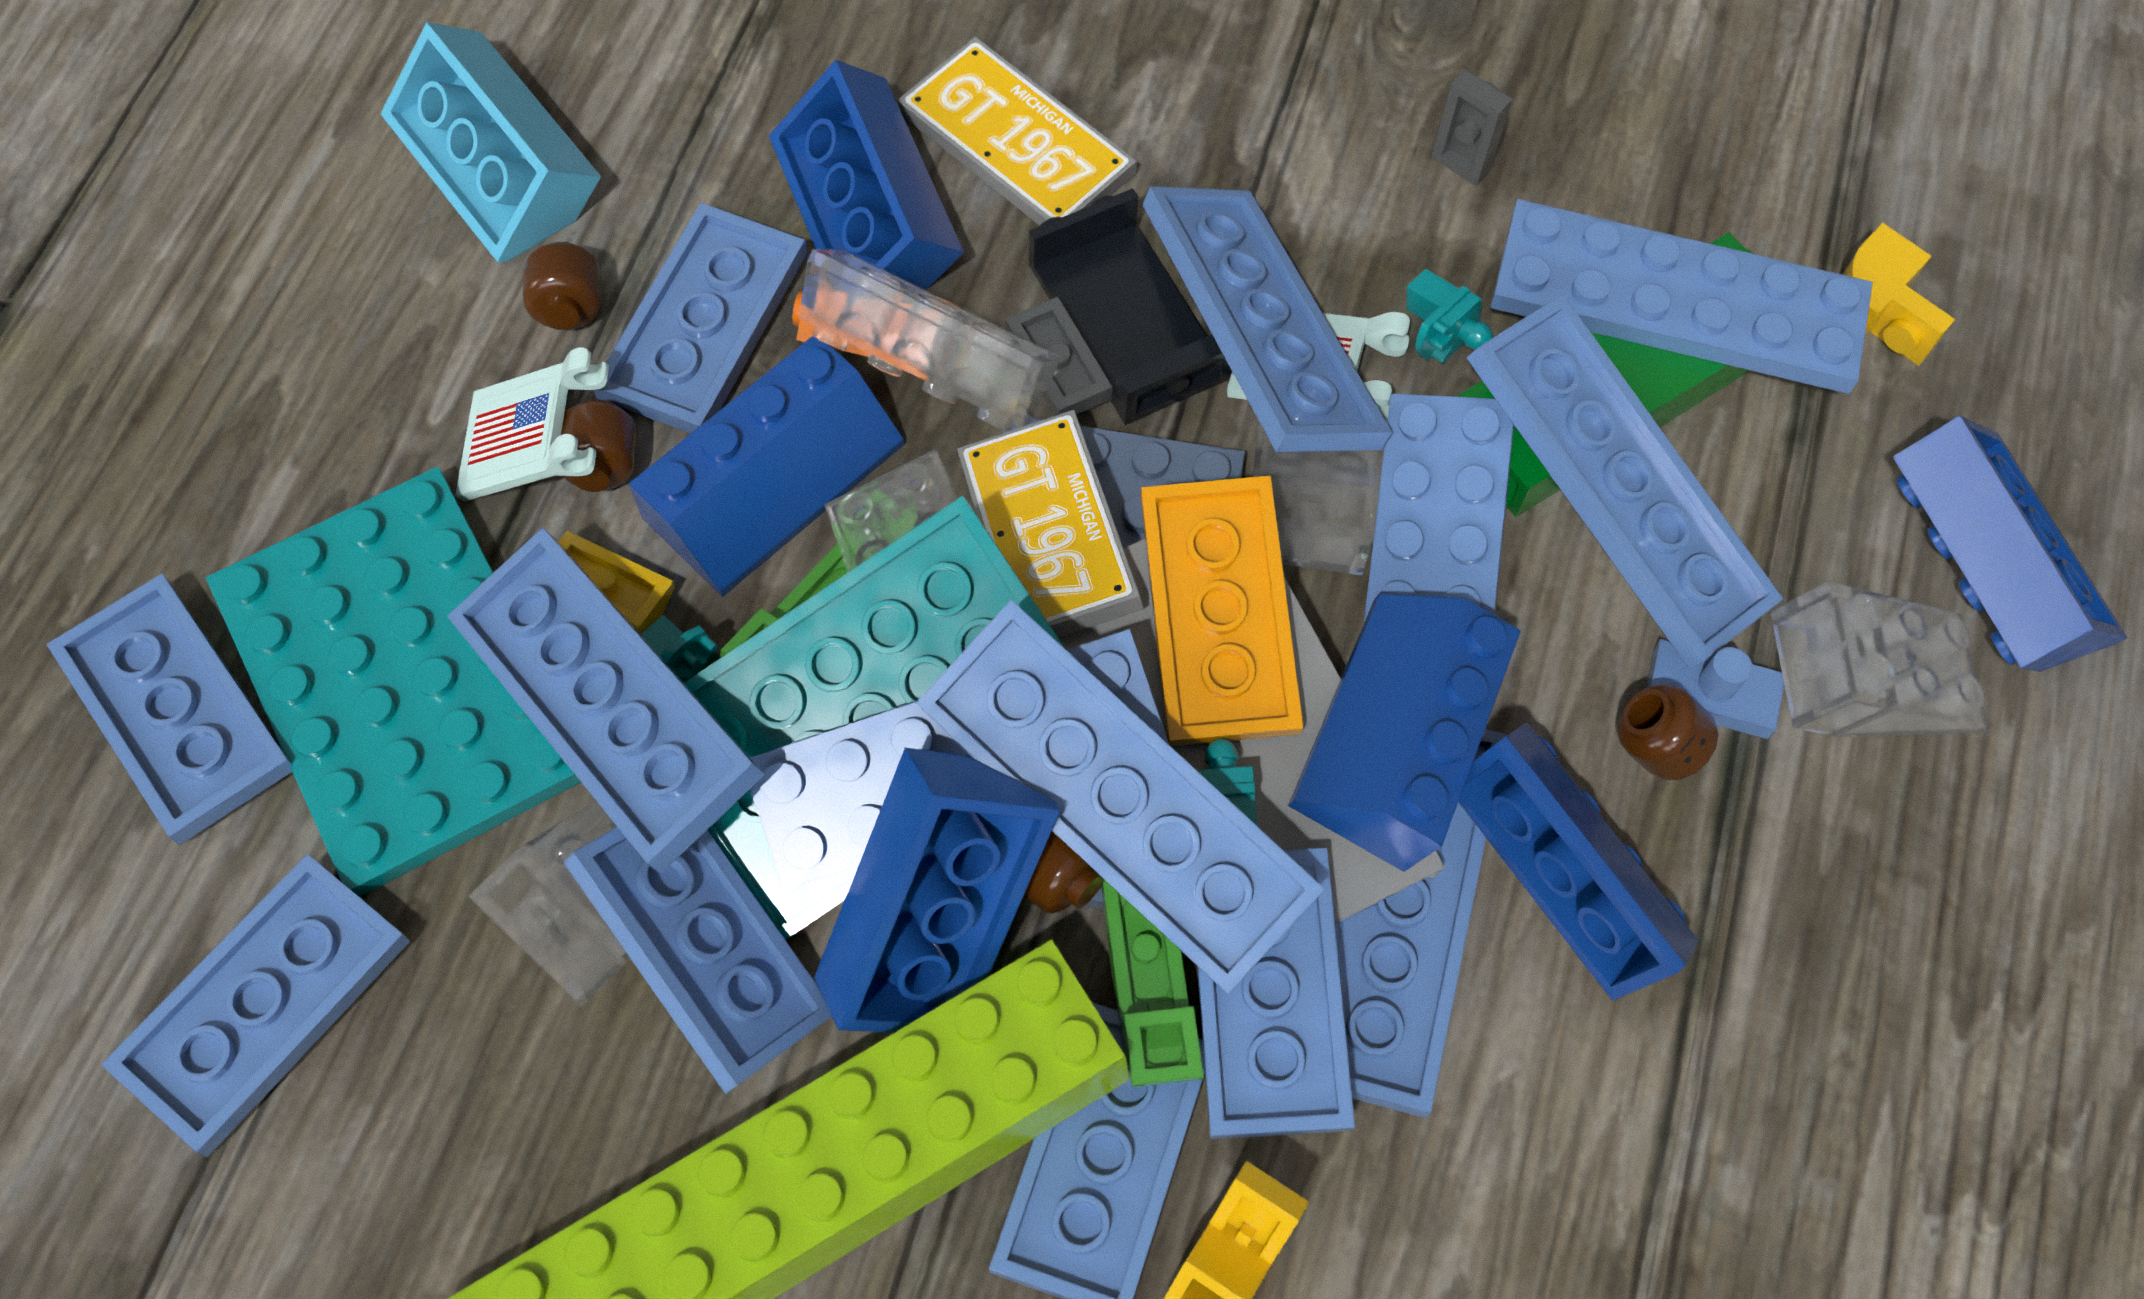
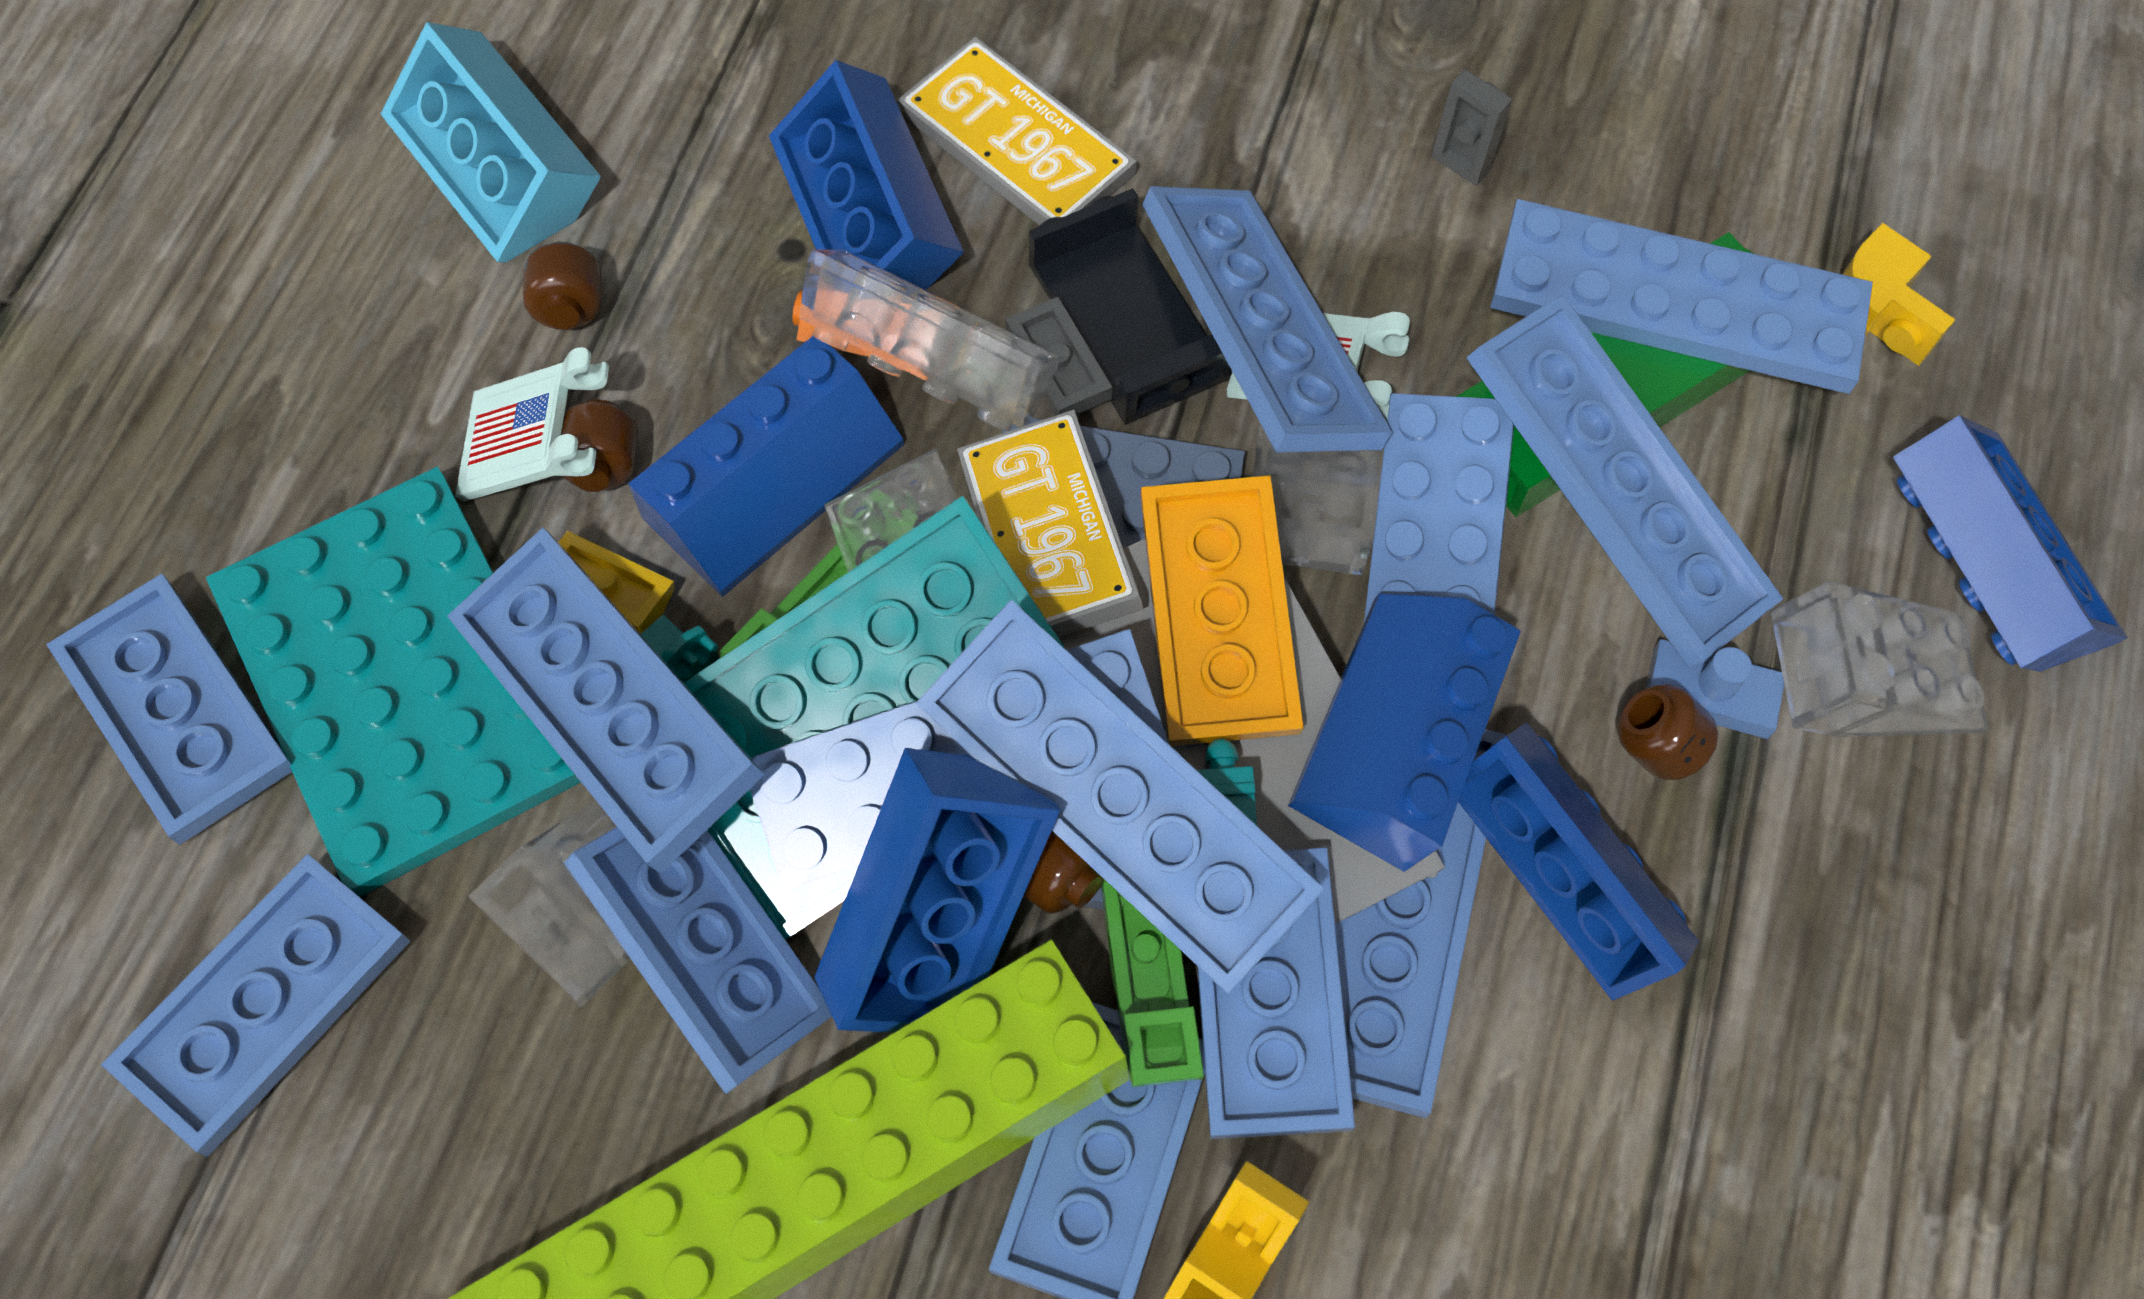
(701, 318): medium blue plate -> none
(1449, 317): teal piece -> none

